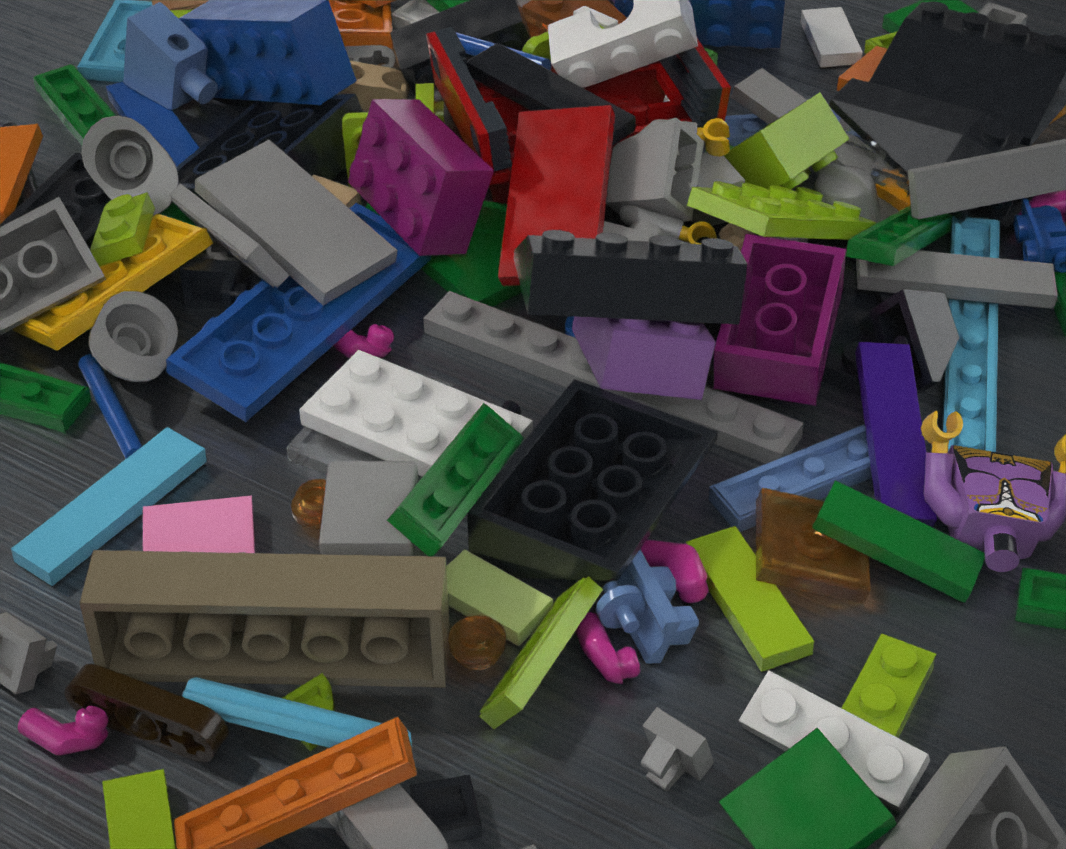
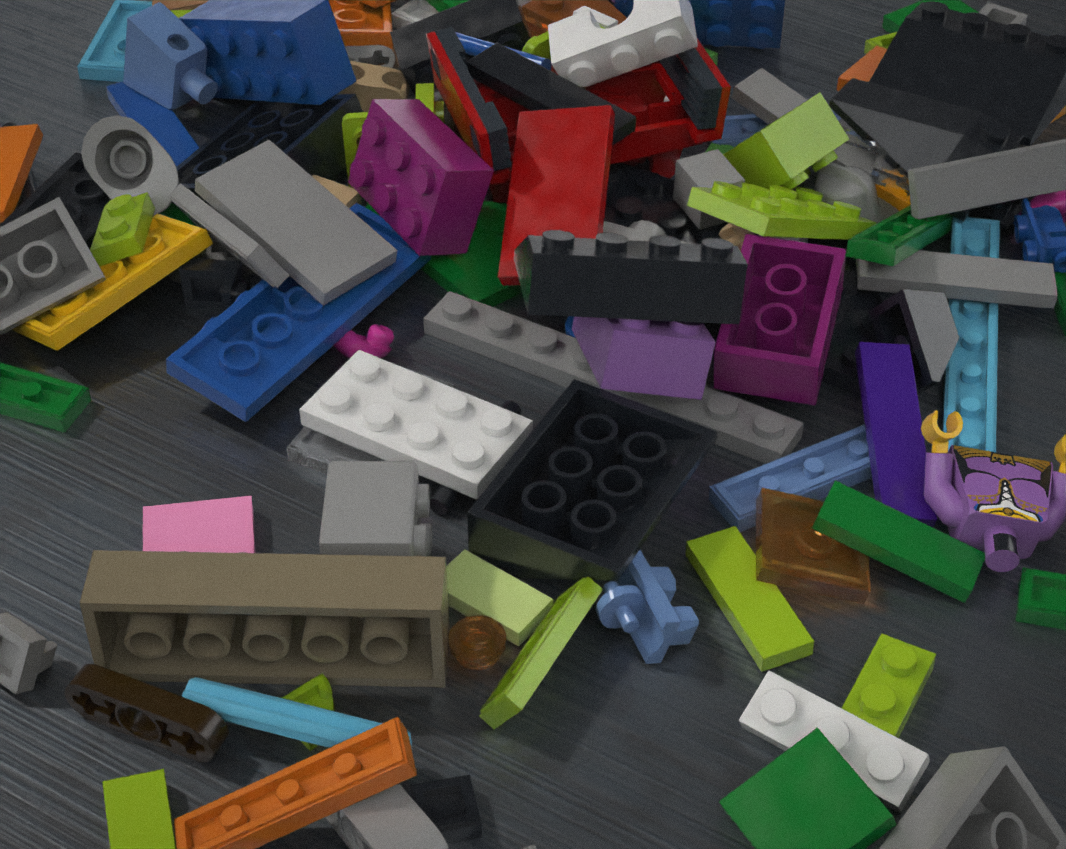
(67, 738): dark pink arm -> none
(72, 99): green tile -> none
(108, 506): medium azure tile -> none
(109, 405): blue bar -> none
(133, 336): light grey piece -> none
(308, 503): clear orange plate -> none
(455, 480): green tile -> none
(599, 649): dark pink arm -> none
(656, 172): light grey torso -> none
(673, 750): light grey tile -> none
(684, 565): dark pink arm -> none
(831, 37): white tile -> none

